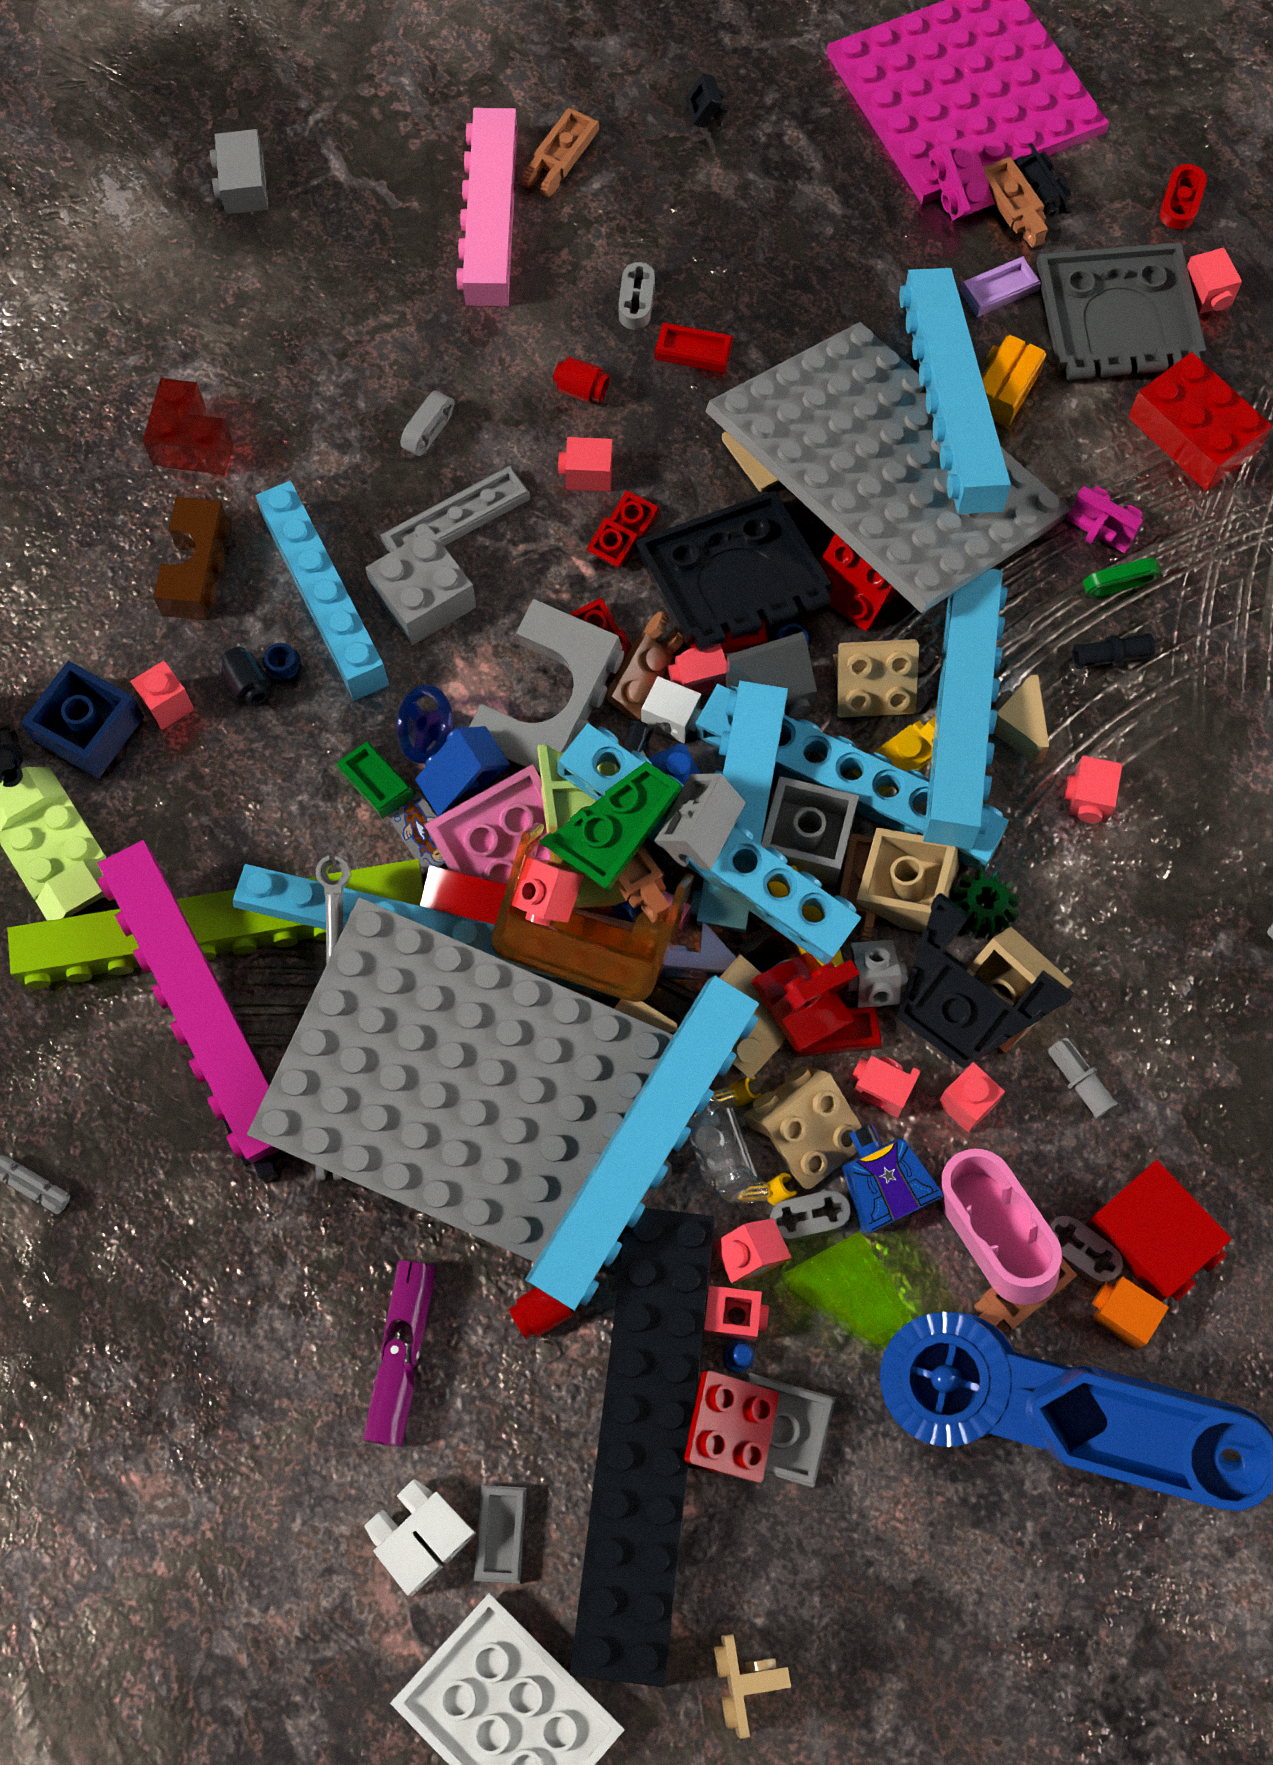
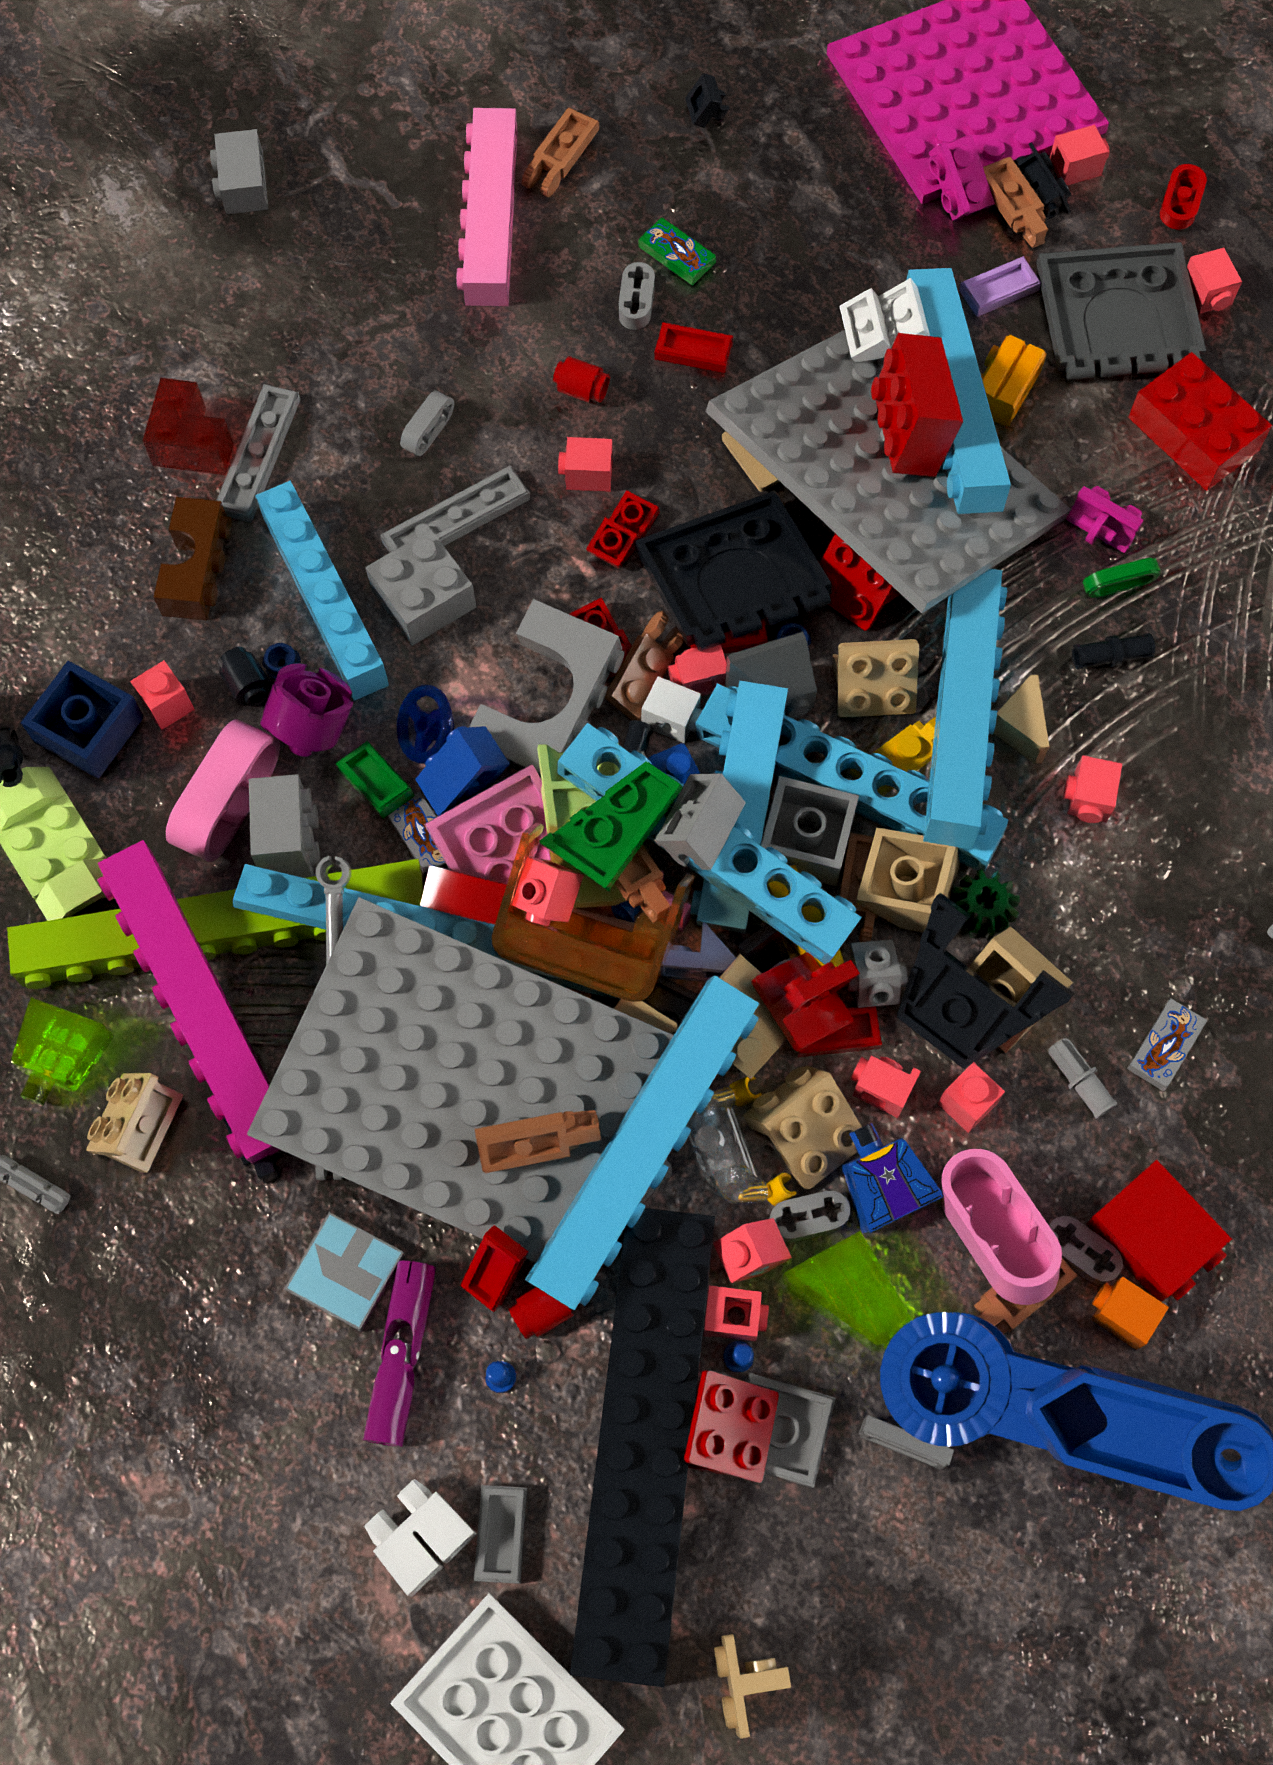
(56, 1049): none -> clear neon green torso
(134, 1120): none -> tan bracket
(219, 790): none -> bright pink plant
(258, 451): none -> light grey tile
(283, 825): none -> light grey brick
(307, 709): none -> magenta brick
(345, 1271): none -> tile
(494, 1268): none -> red tile
(500, 1376): none -> blue piece
(535, 1139): none -> nougat hinge
(677, 251): none -> tile
(875, 320): none -> white slope
(904, 1443): none -> light grey tile
(916, 404): none -> red brick
(1079, 155): none -> coral brick
(1167, 1044): none -> tile

